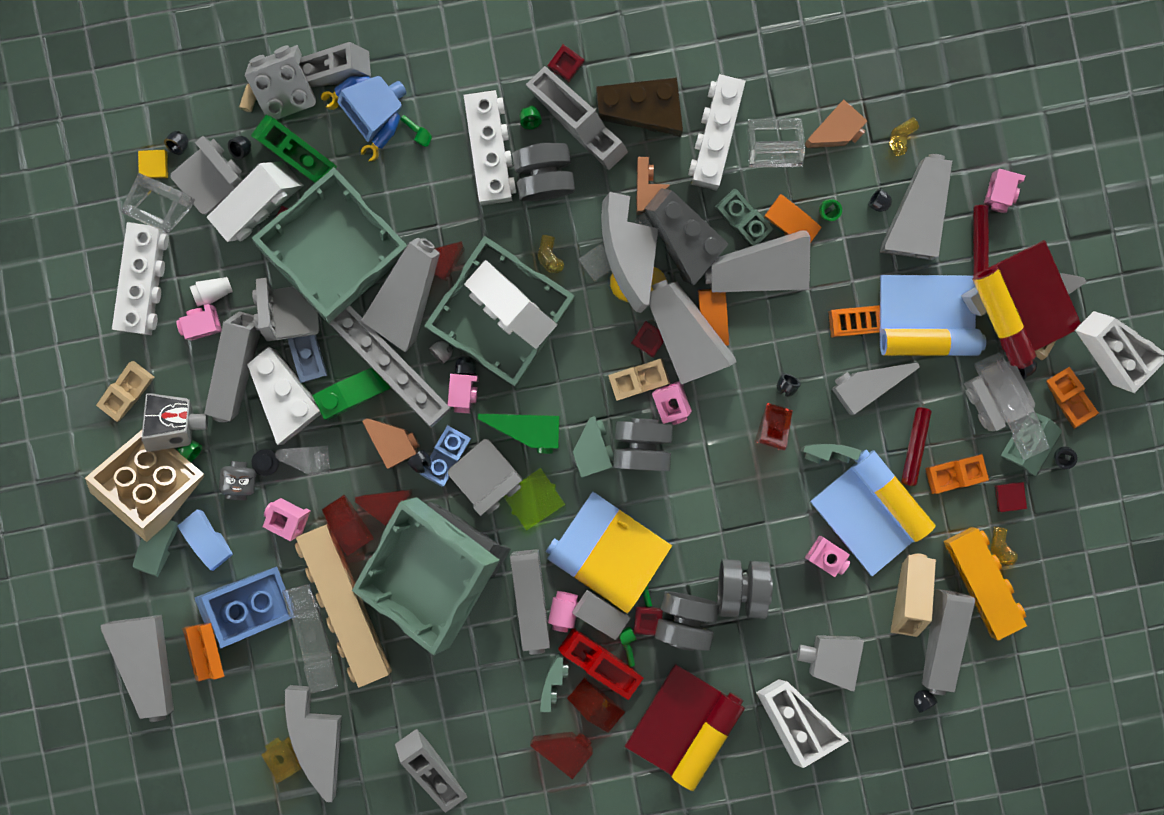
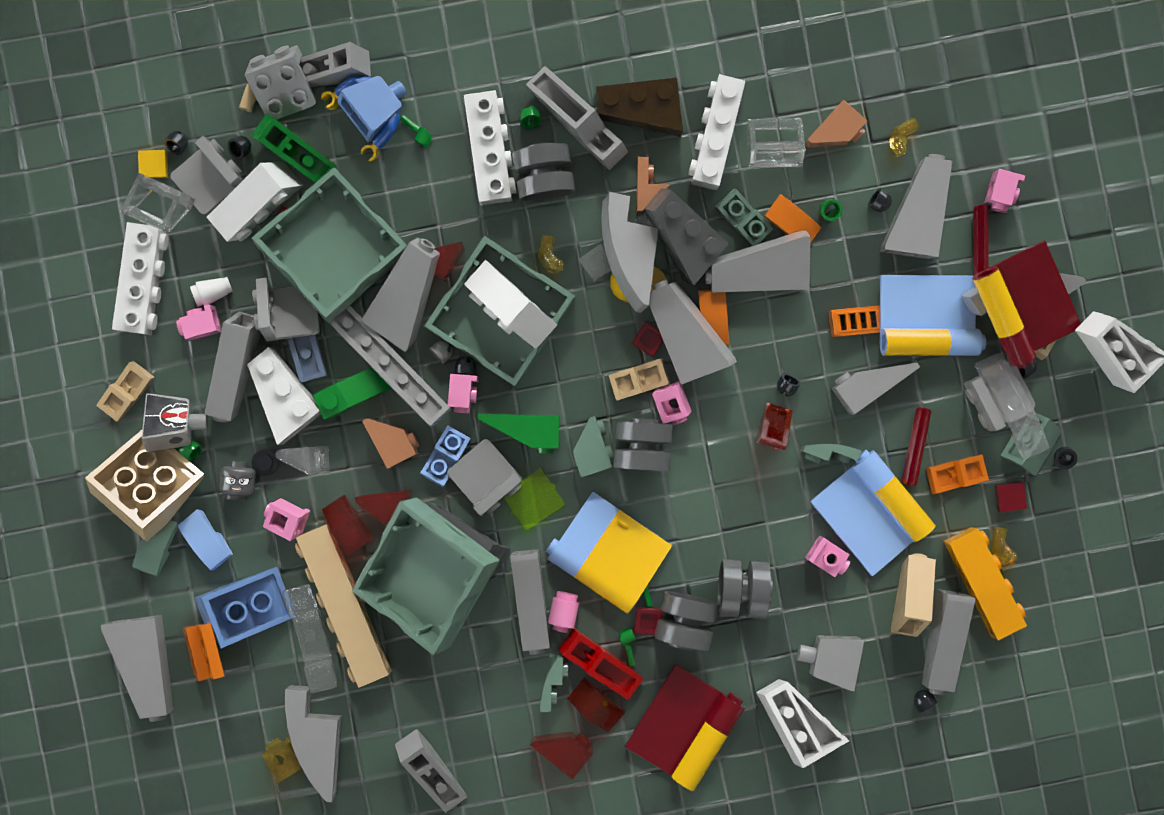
(419, 461): black hinge -> none
(566, 63): dark red tile -> none
(601, 615): light grey tile -> none
(1071, 397): orange slope -> none

